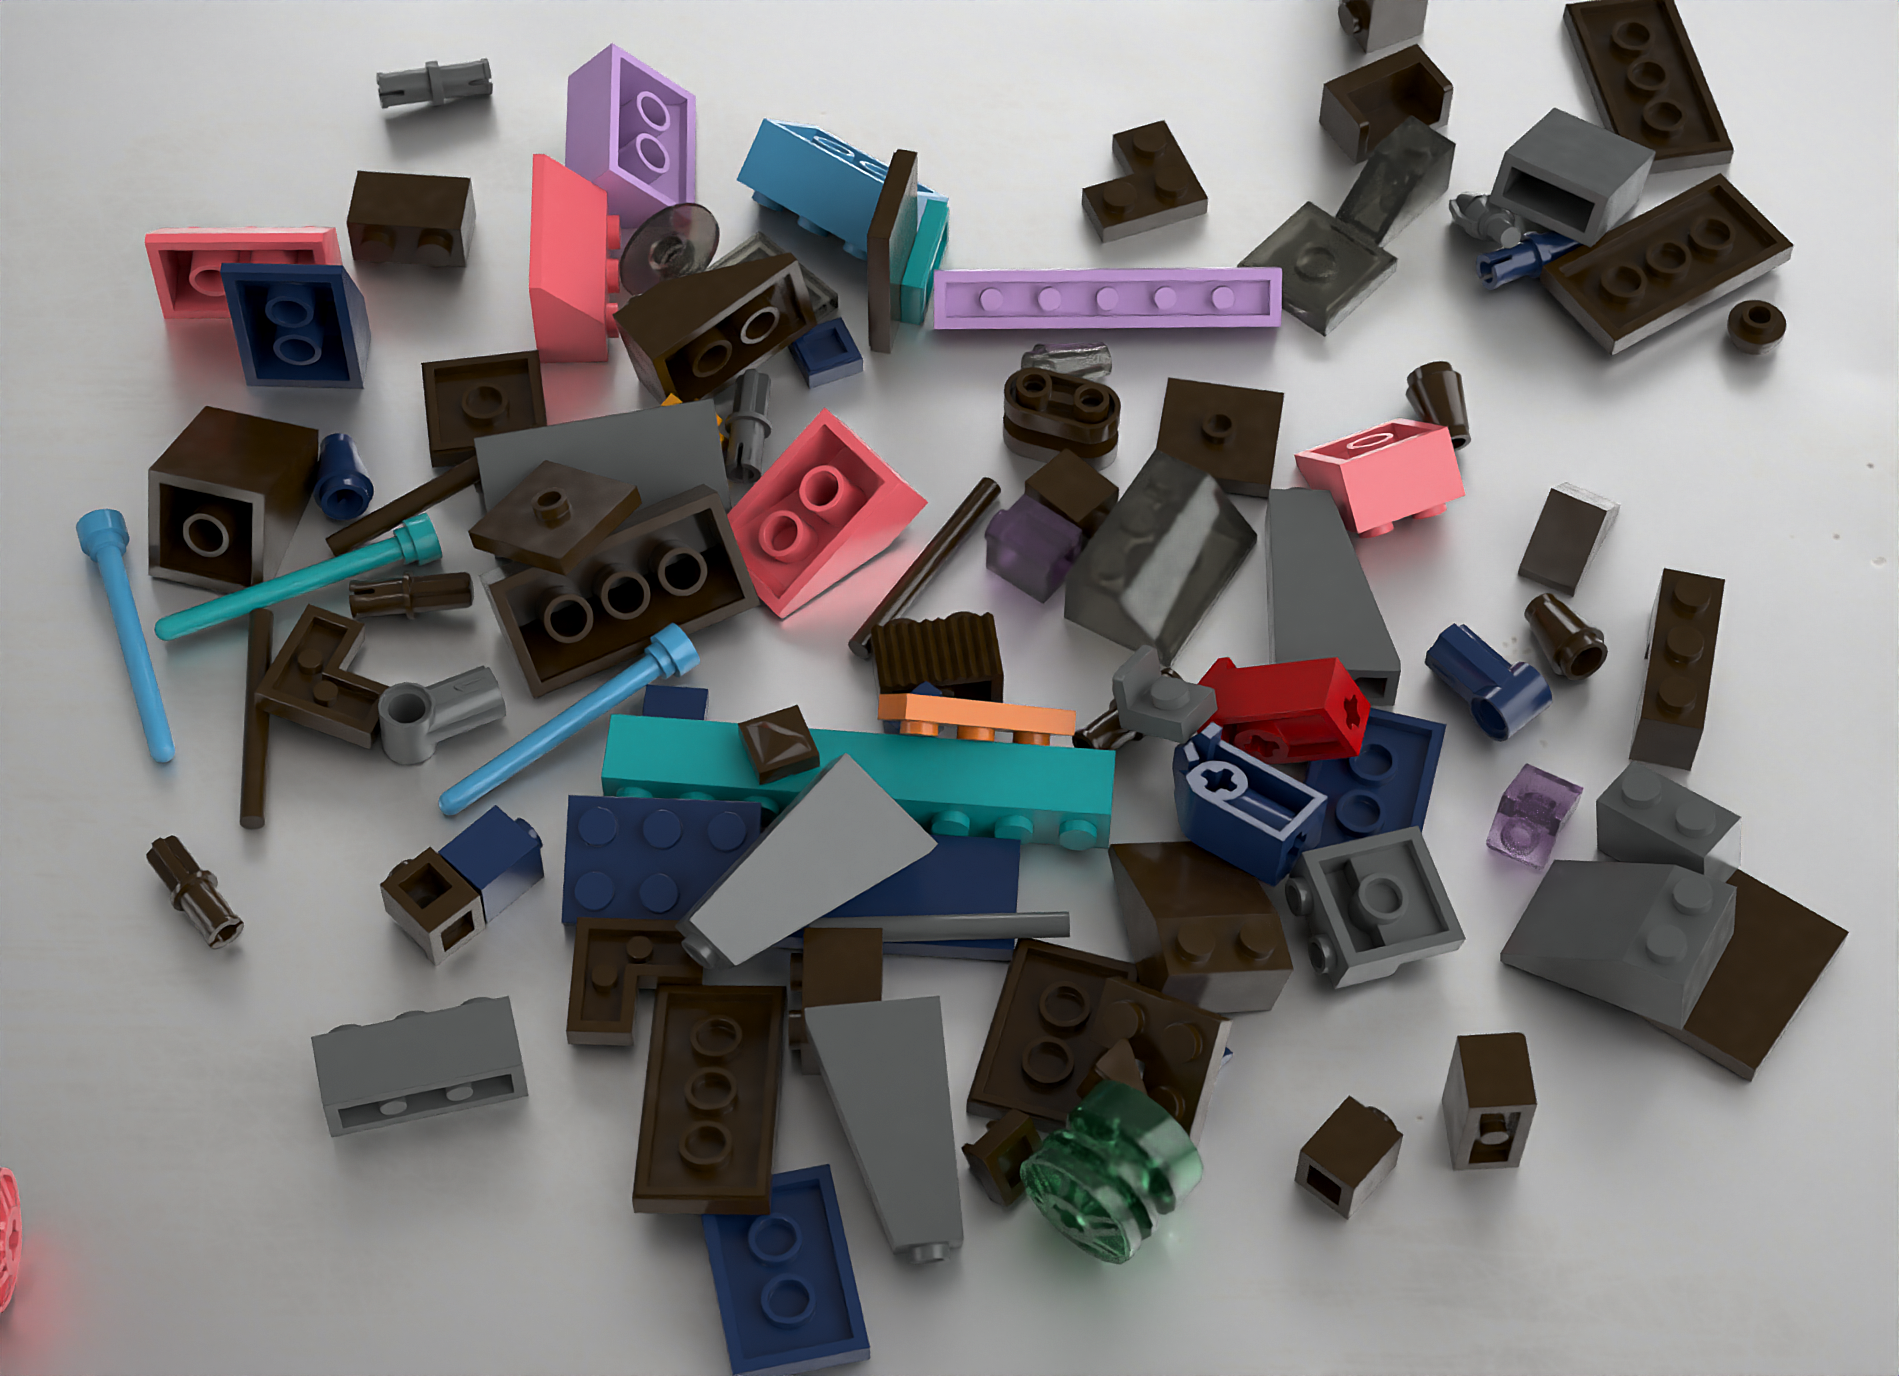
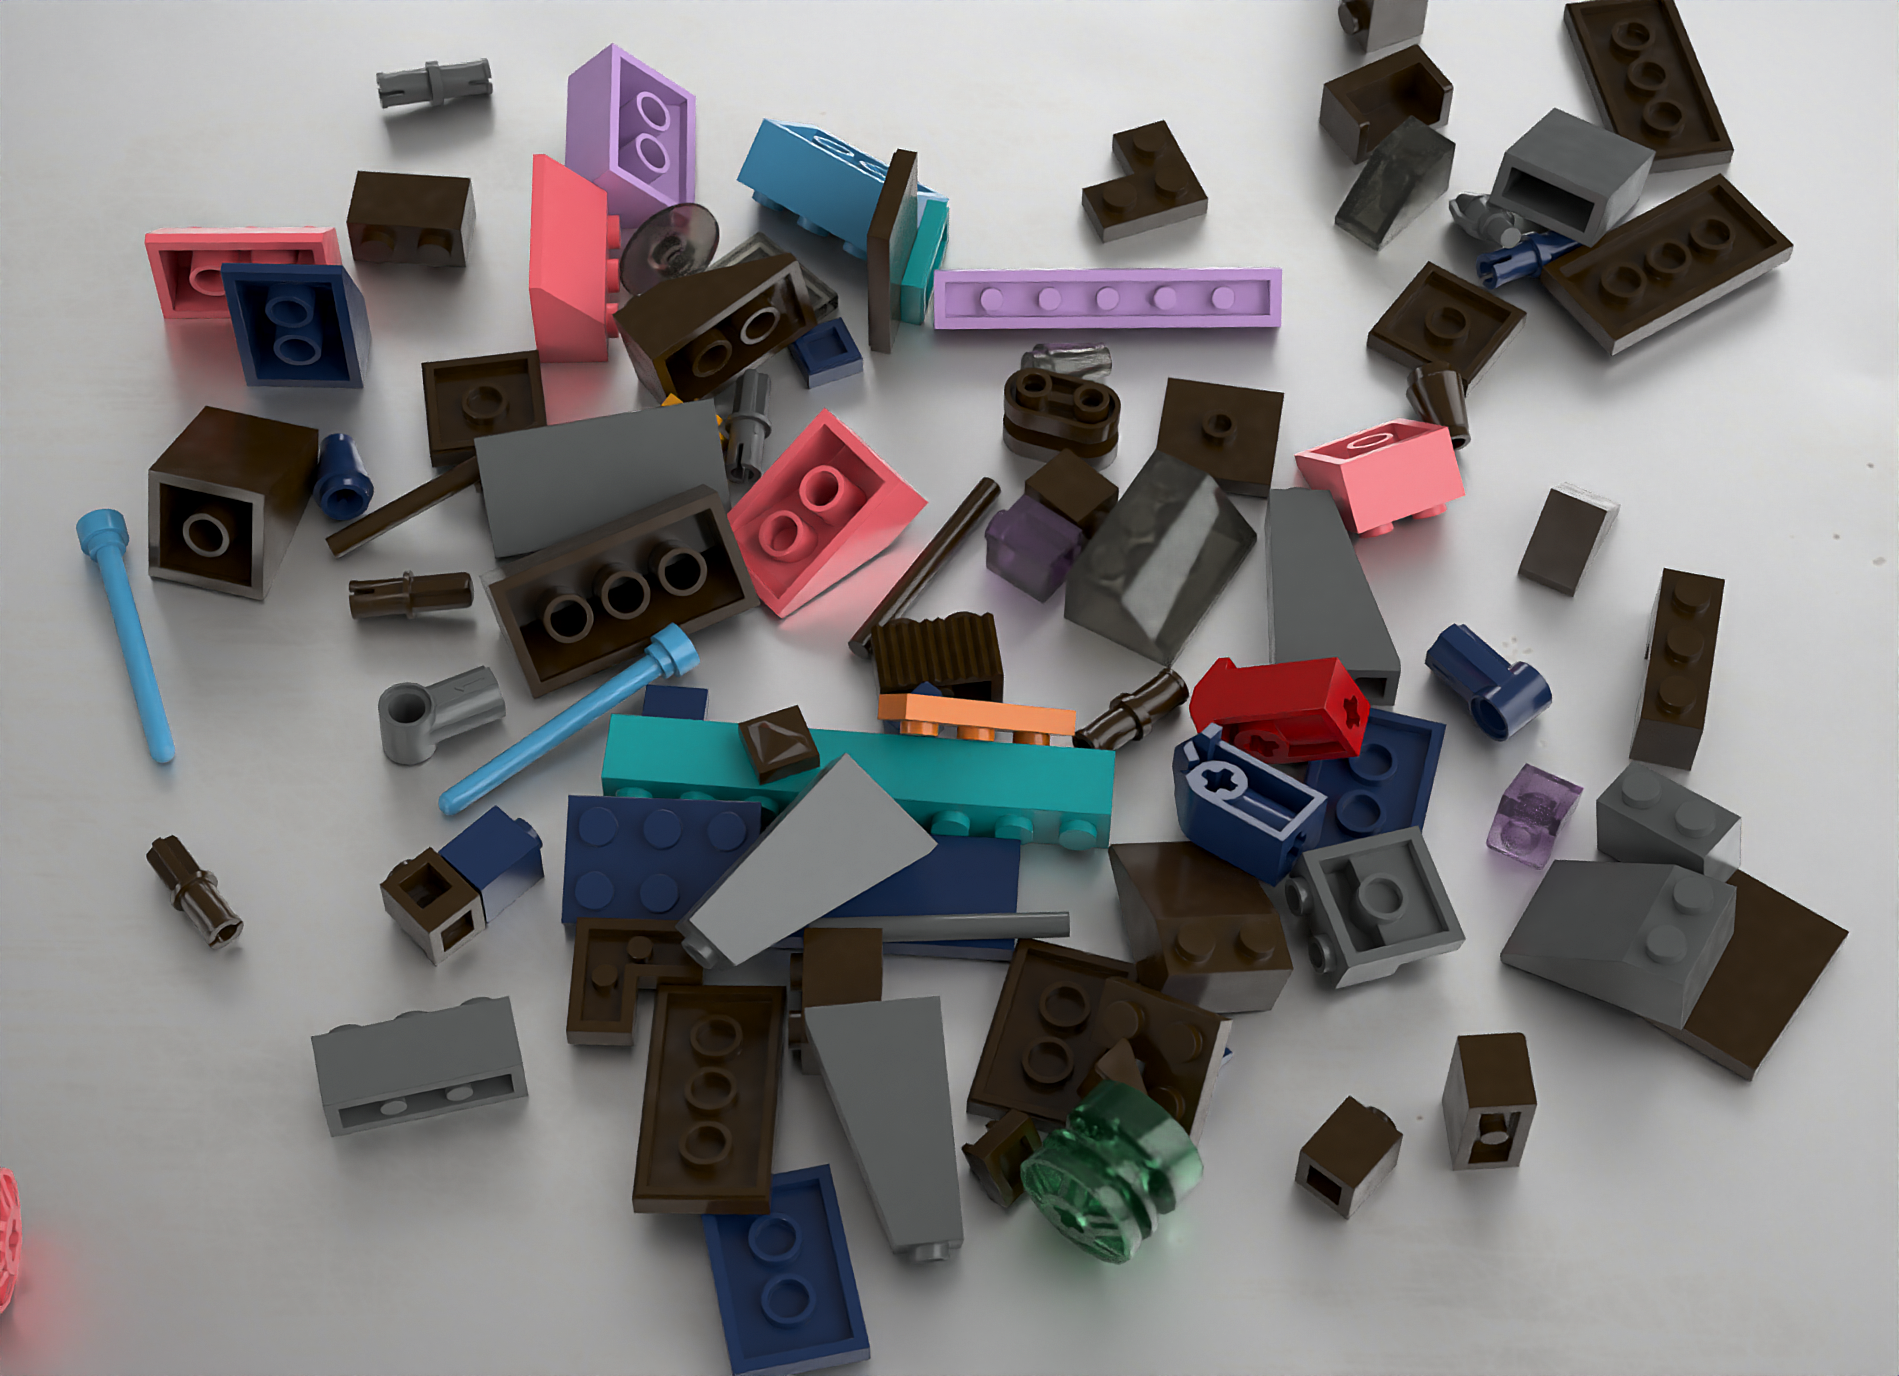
(256, 722): dark brown bar -> none
(312, 680): dark brown plate -> none
(410, 543): teal piece -> none
(555, 517): dark brown plate -> none
(1159, 703): dark grey bracket -> none
(1323, 267): clear smoke tile -> none
(1448, 322): none -> dark brown tile
(1567, 639): dark brown cone -> none
(1756, 326): dark brown plate -> none

